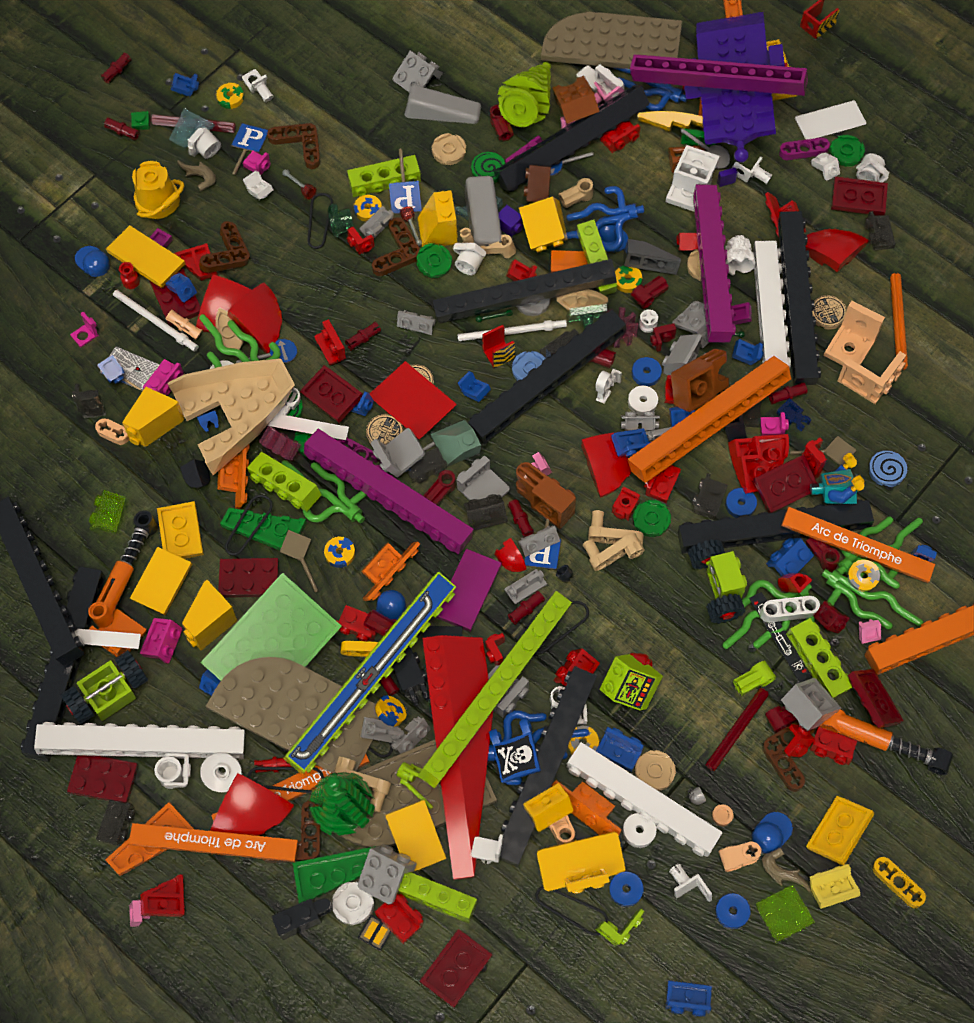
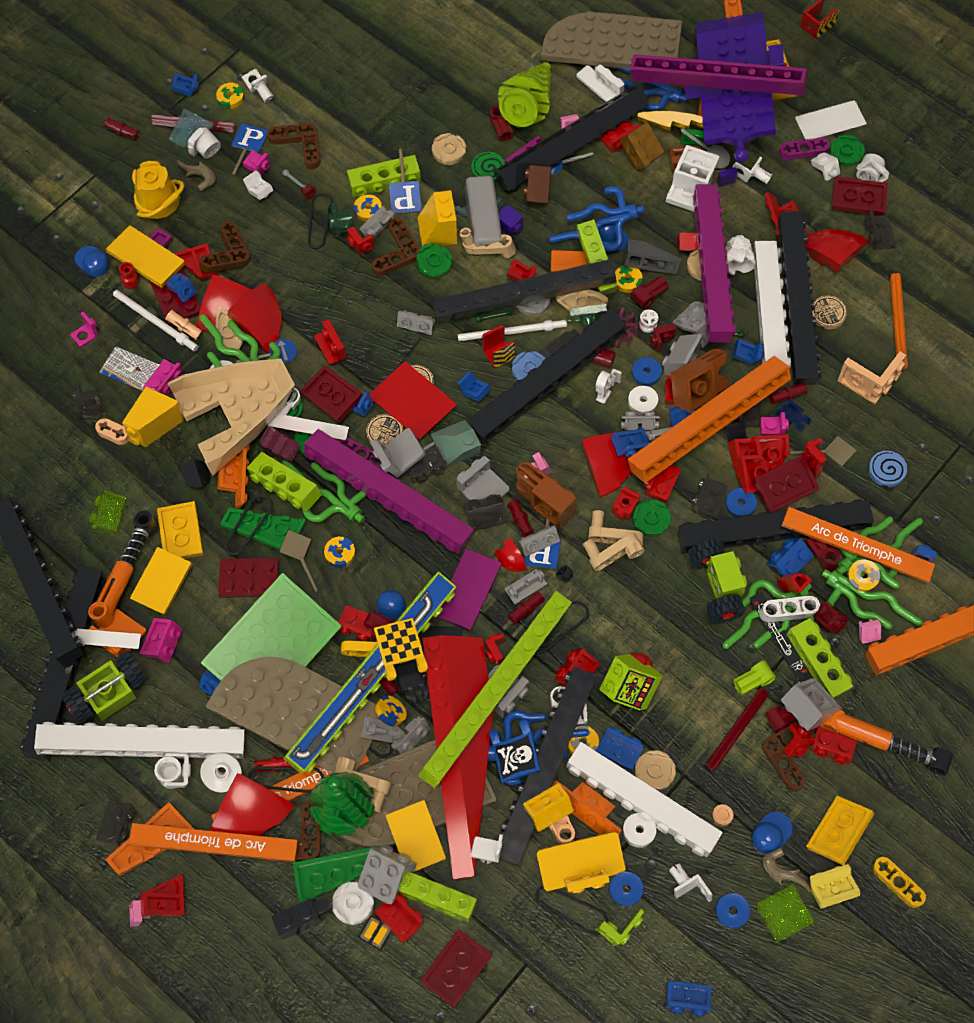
(102, 778): dark red plate -> none
(112, 369): bracket -> none
(116, 67): dark red pin -> none
(140, 120): green plate -> none
(207, 617): yellow slope -> none
(210, 416): blue tile -> none
(362, 336): dark red pin -> none
(384, 565): orange bracket -> none
(399, 644): none -> yellow flag
(408, 214): clear red hinge -> none
(409, 773): lime plant -> none
(415, 71): light grey bracket -> none
(439, 106): light grey piece -> none
(439, 490): dark red piece -> none
(469, 257): white piece -> none
(544, 224): yellow slope -> none
(576, 100): dark orange brick -> none
(577, 193): tan piece -> none
(601, 95): bright pink bracket -> none
(642, 146): none -> pearl gold bracket
(697, 797): light grey hinge -> none
(736, 857): light nougat piece -> none
(742, 313): magenta bracket -> none
(840, 485): torso -> none
(857, 330): light nougat bracket -> none
(875, 698): dark red plate -> none

